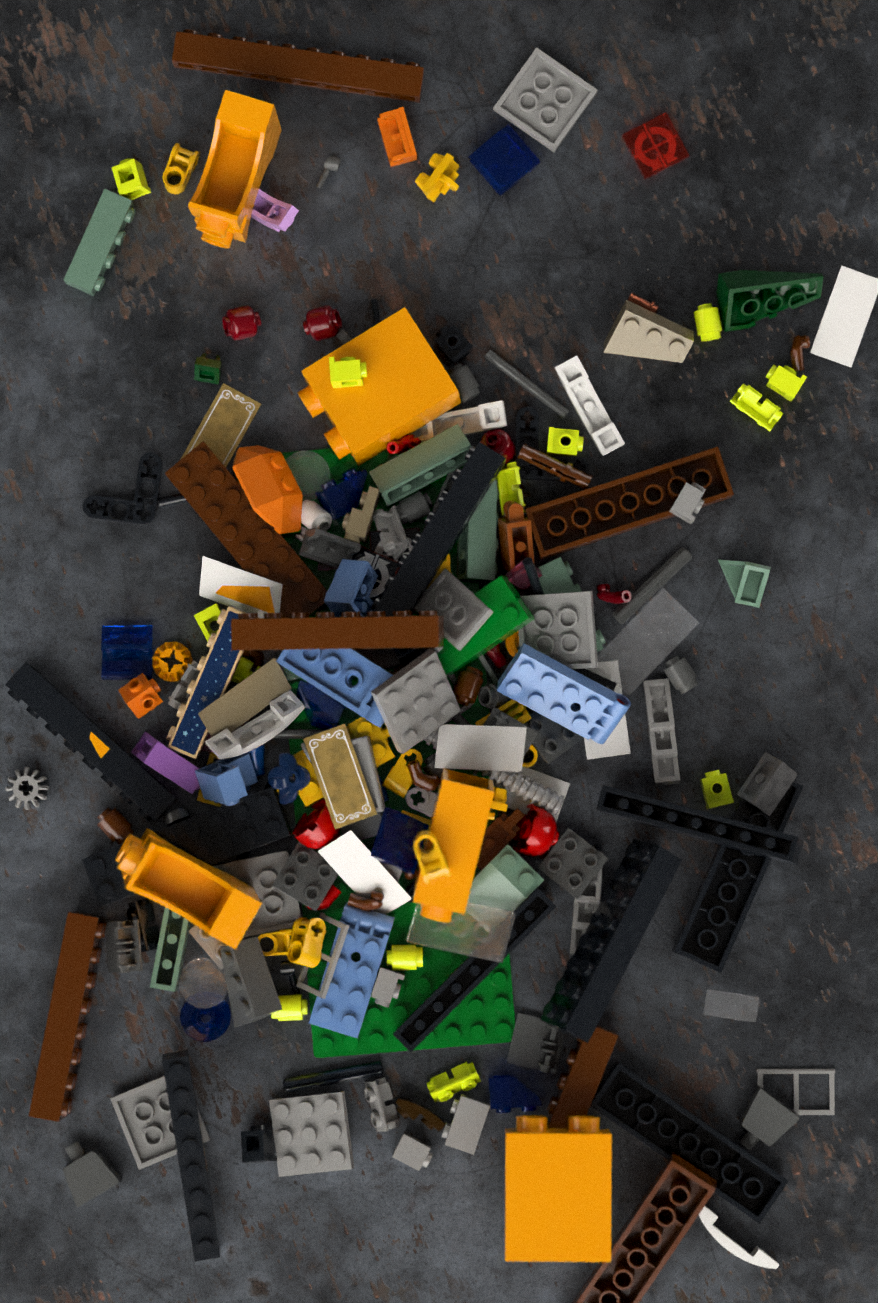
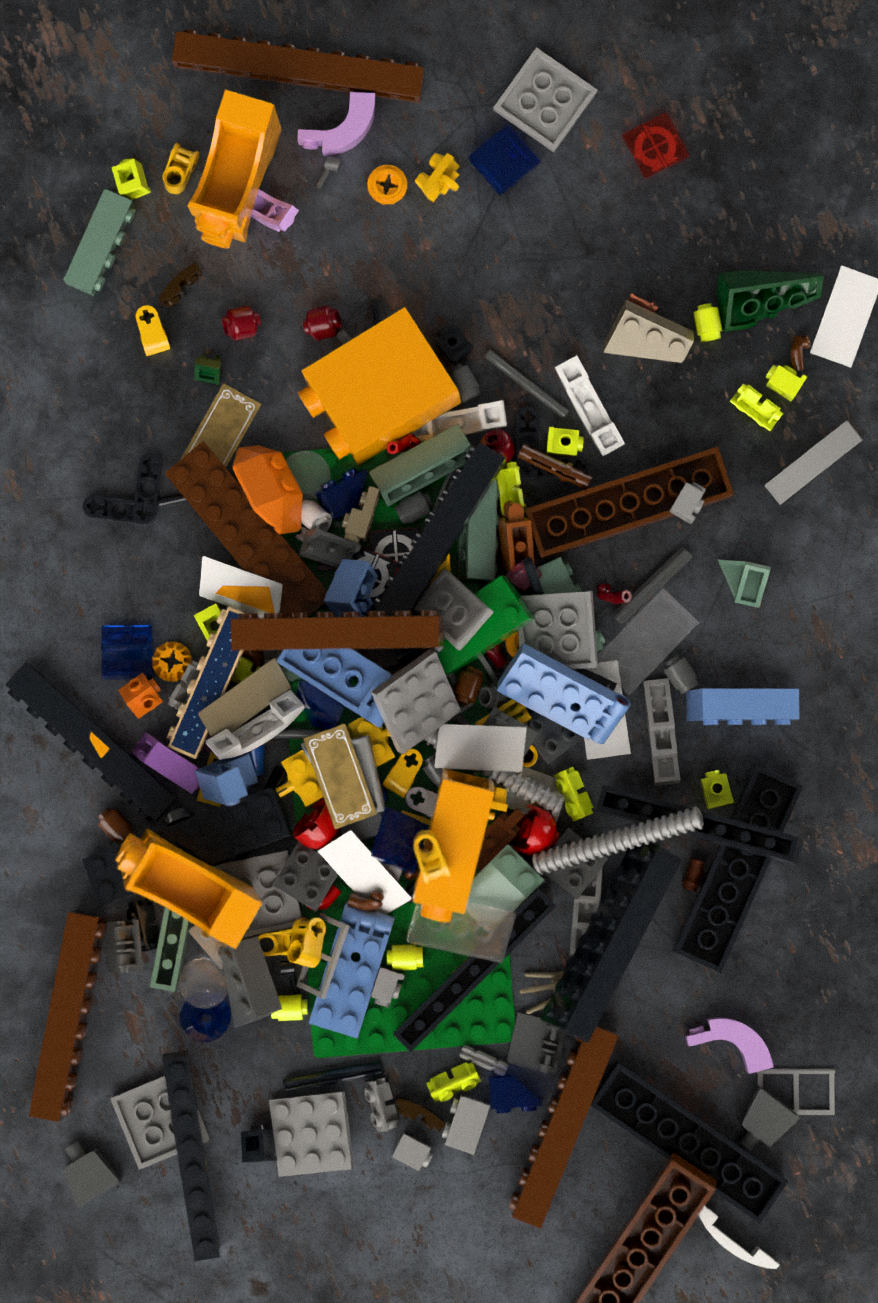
(22, 795): light grey gear -> none
(152, 334): none -> yellow piece
(173, 293): none -> dark brown slope
(288, 778): dark blue plate -> none
(346, 134): none -> lavender arch
(347, 372): neon yellow brick -> none
(379, 176): none -> light orange gear
(393, 537): light grey hinge -> none
(397, 137): orange hinge -> none
(422, 780): reddish brown arm -> none
(483, 1060): none -> light grey axle
(556, 975): none -> dark tan plant
(558, 1191): light orange brick -> none
(576, 804): none -> neon yellow hinge
(618, 840): none -> light grey piece
(693, 875): none -> copper pin
(731, 1005): clear slope -> none
(742, 705): none -> medium blue wedge
(752, 1047): none -> lavender arch
(767, 783): flat silver panel -> none
(813, 462): none -> light grey slope

